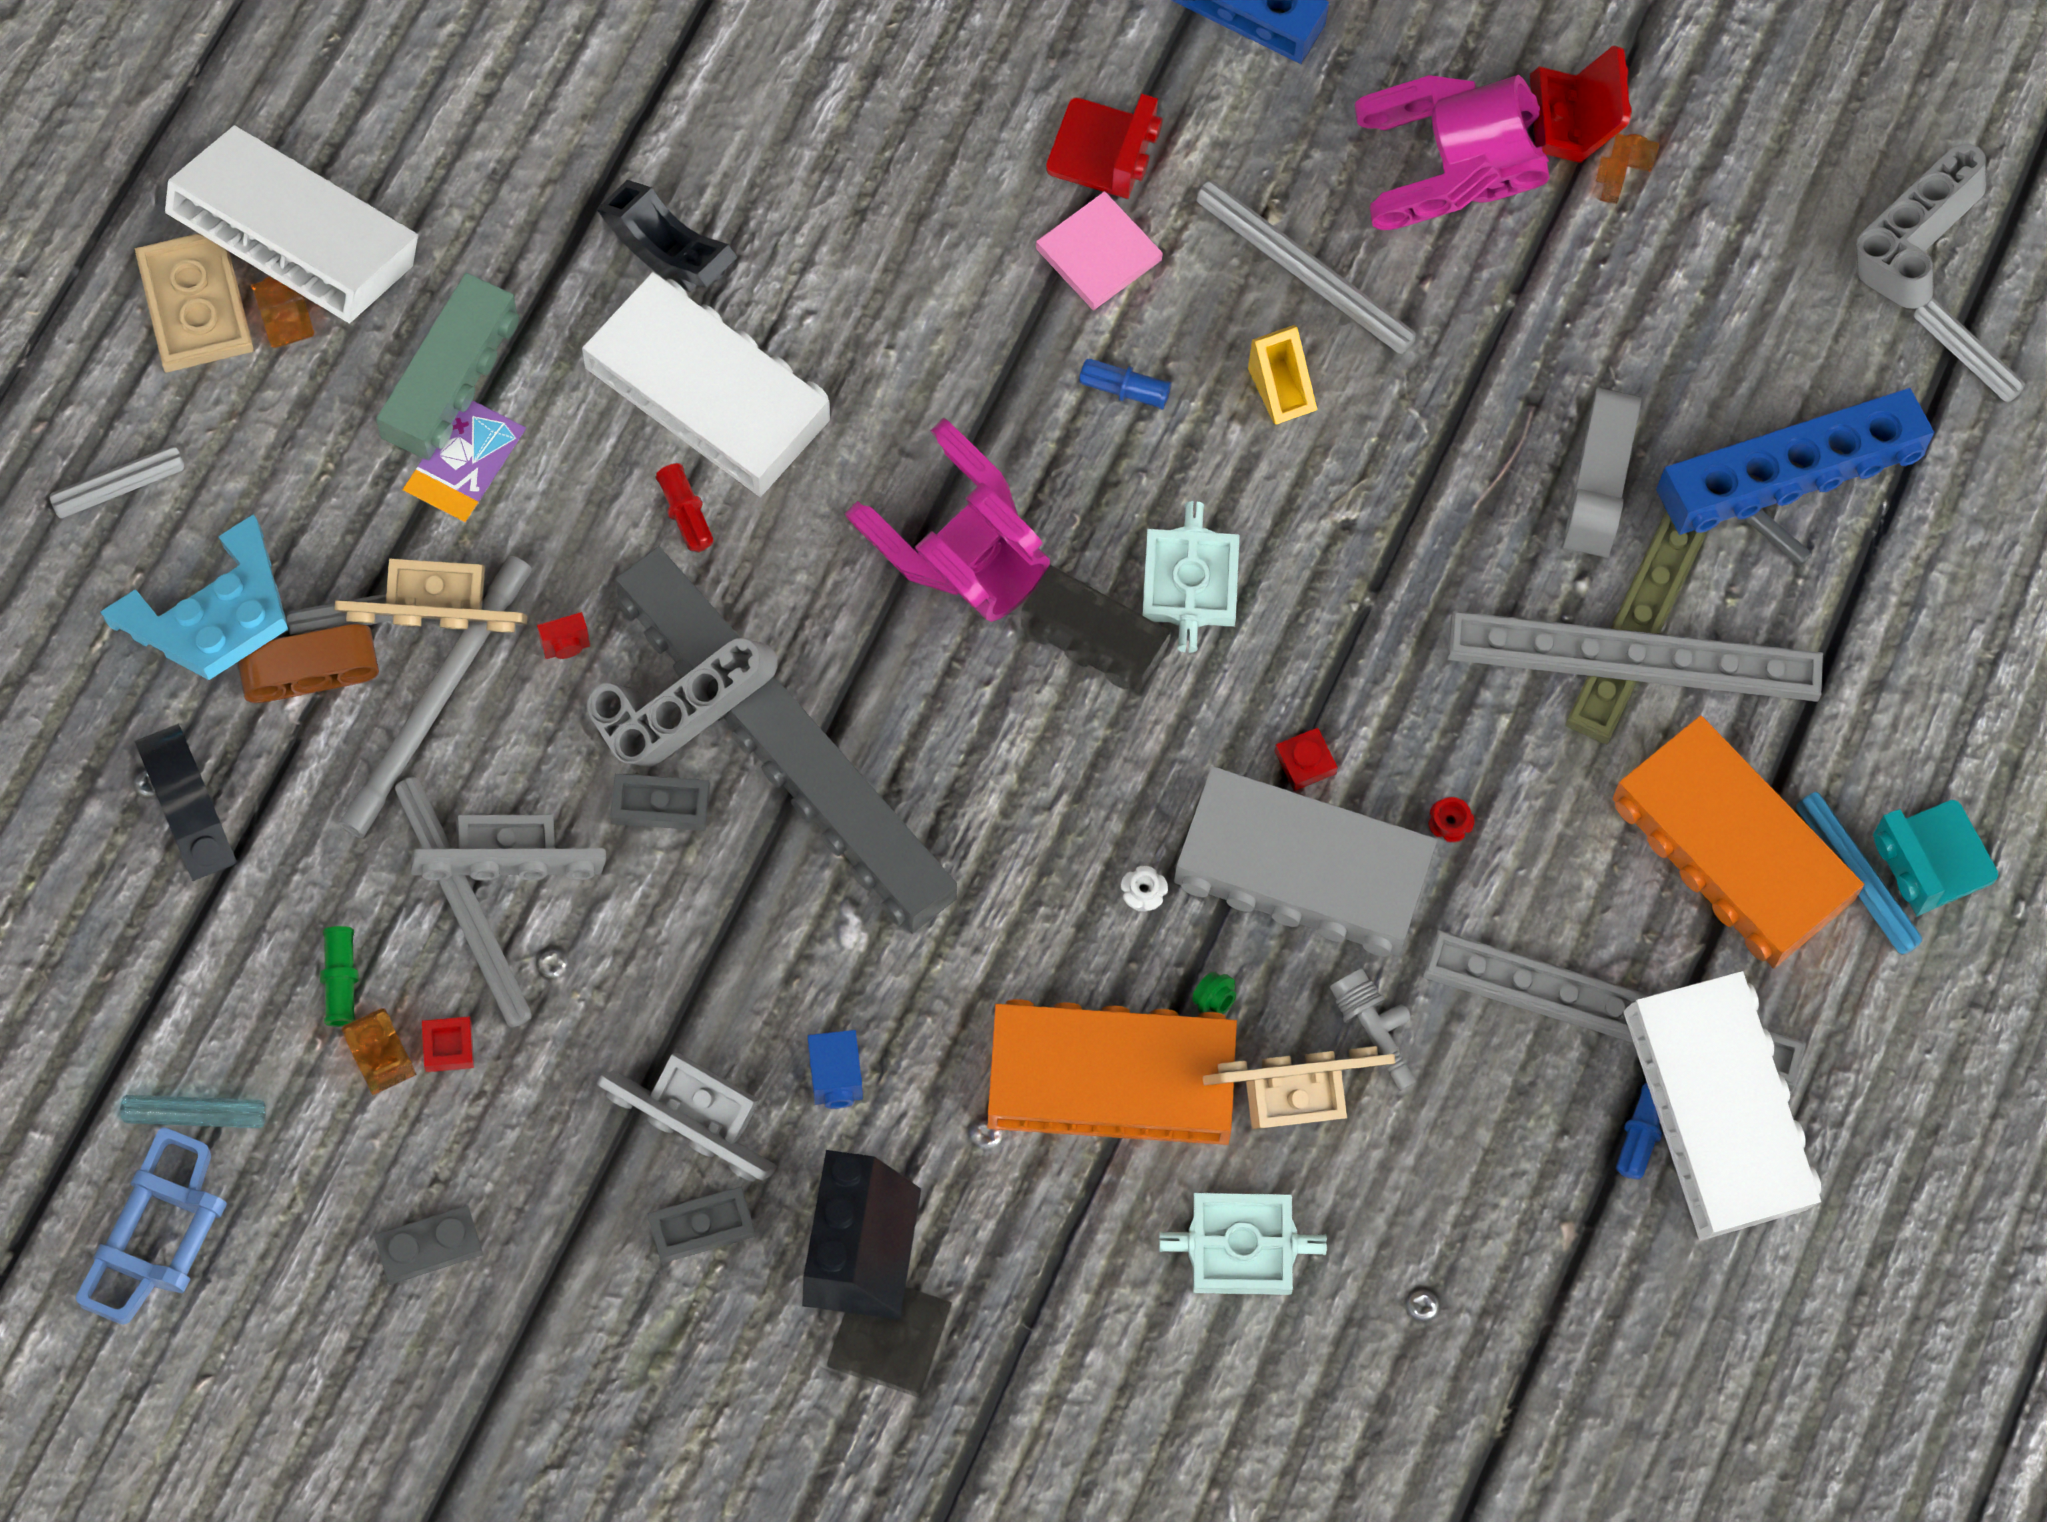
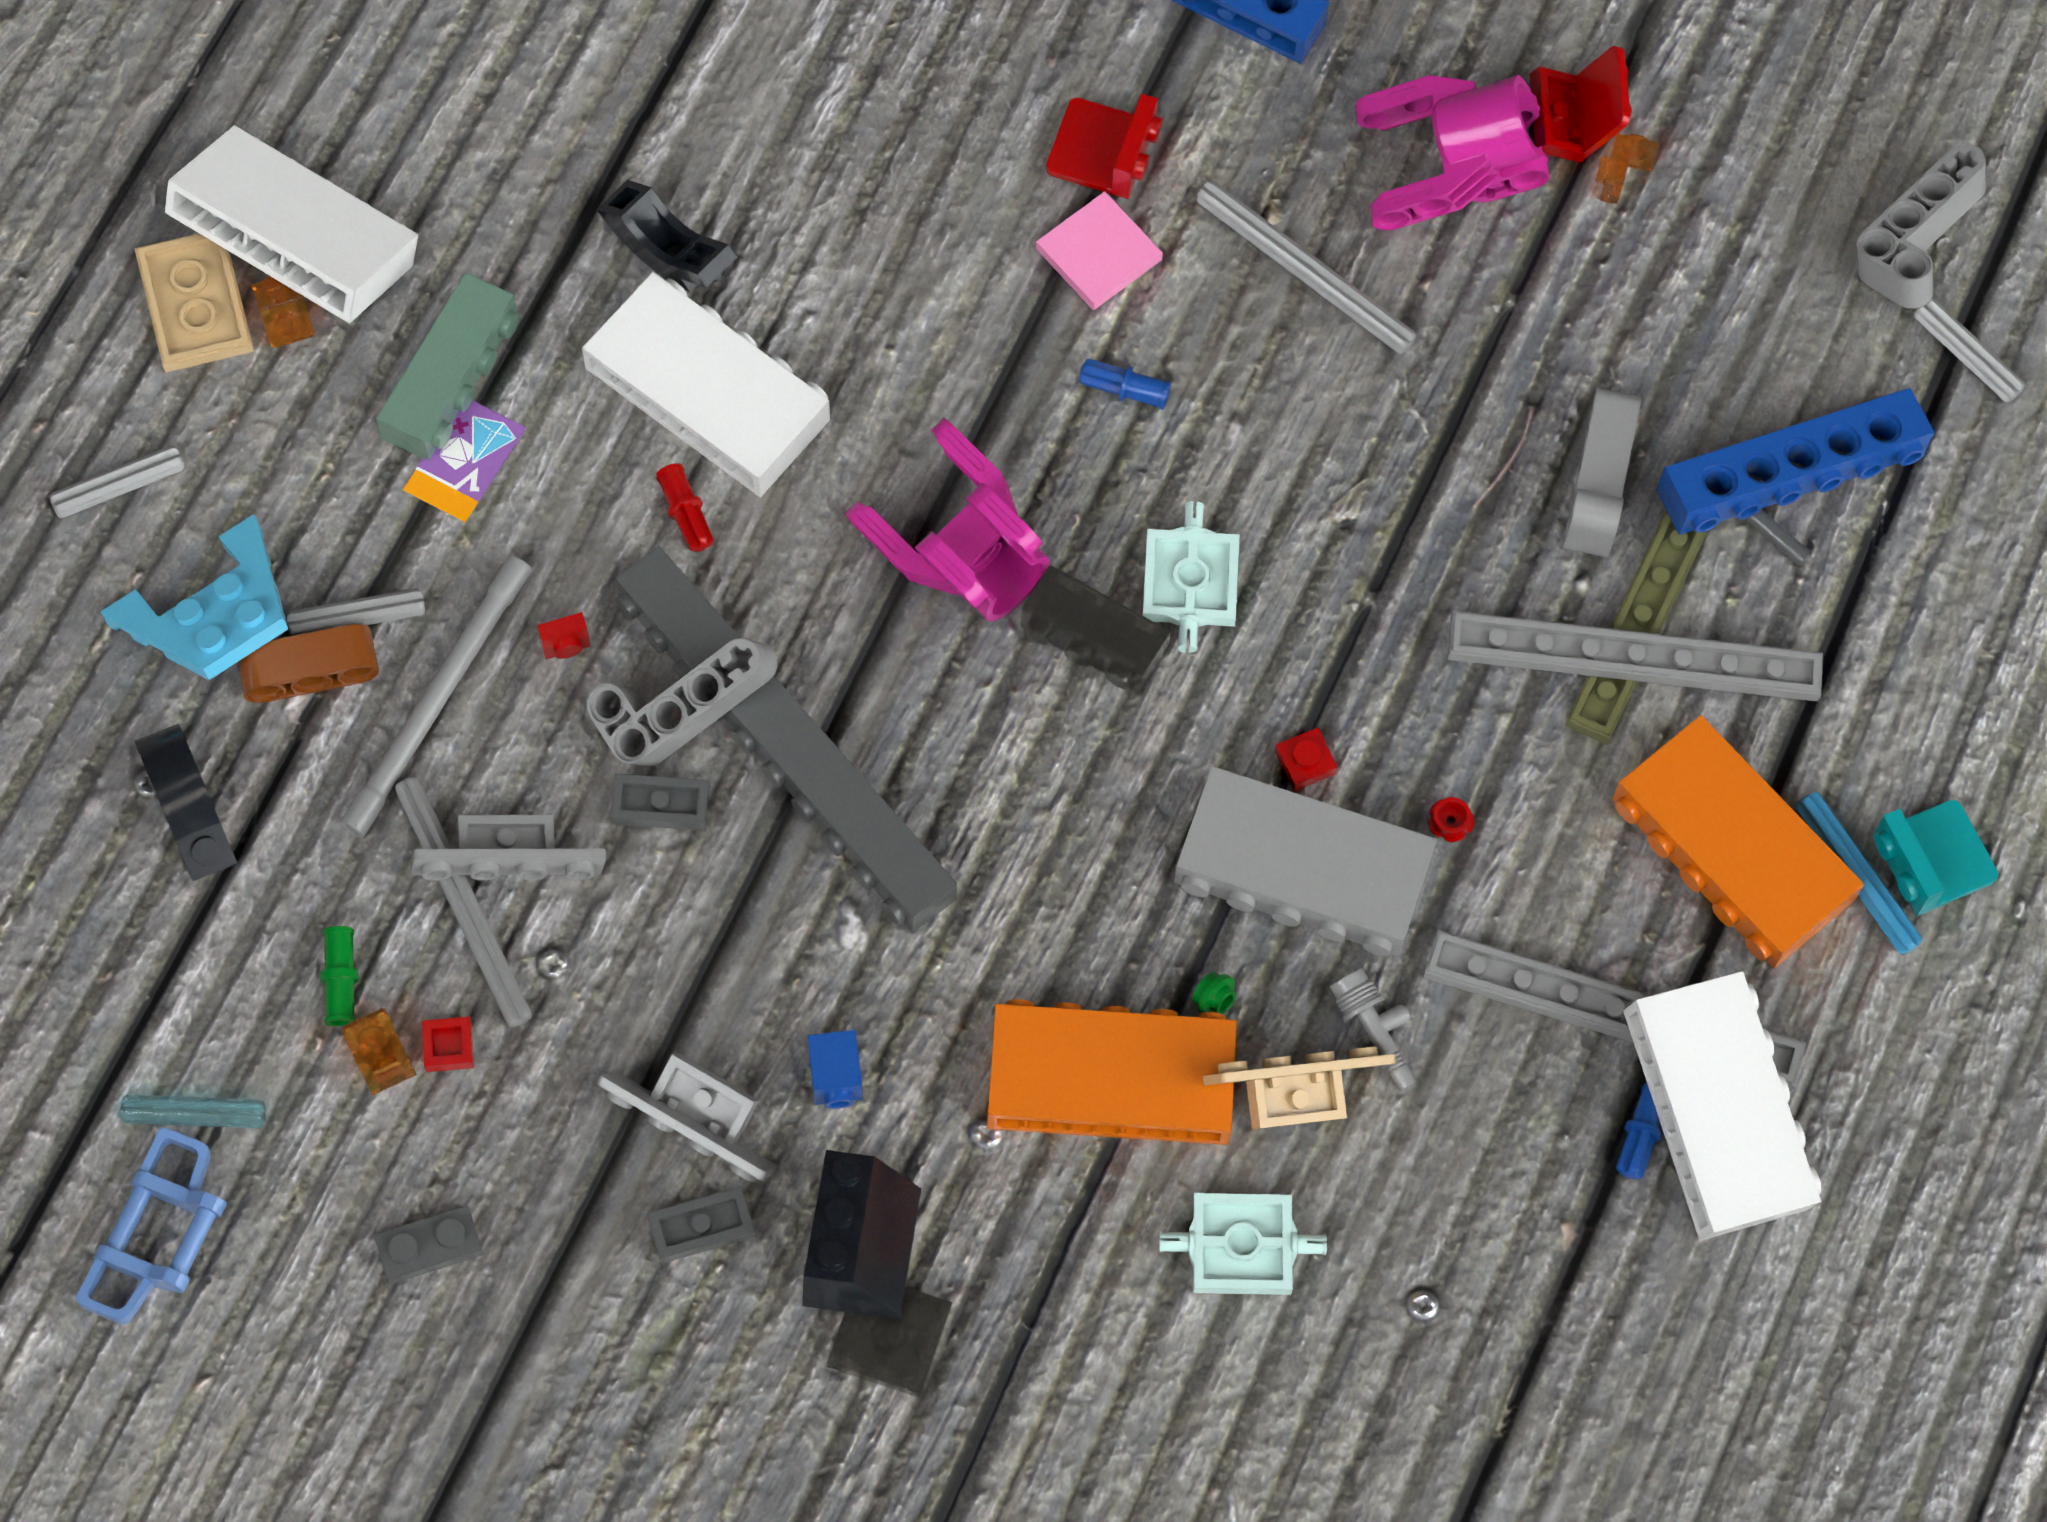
(433, 592): tan bracket -> none
(1142, 900): white plate -> none
(1282, 374): yellow slope -> none

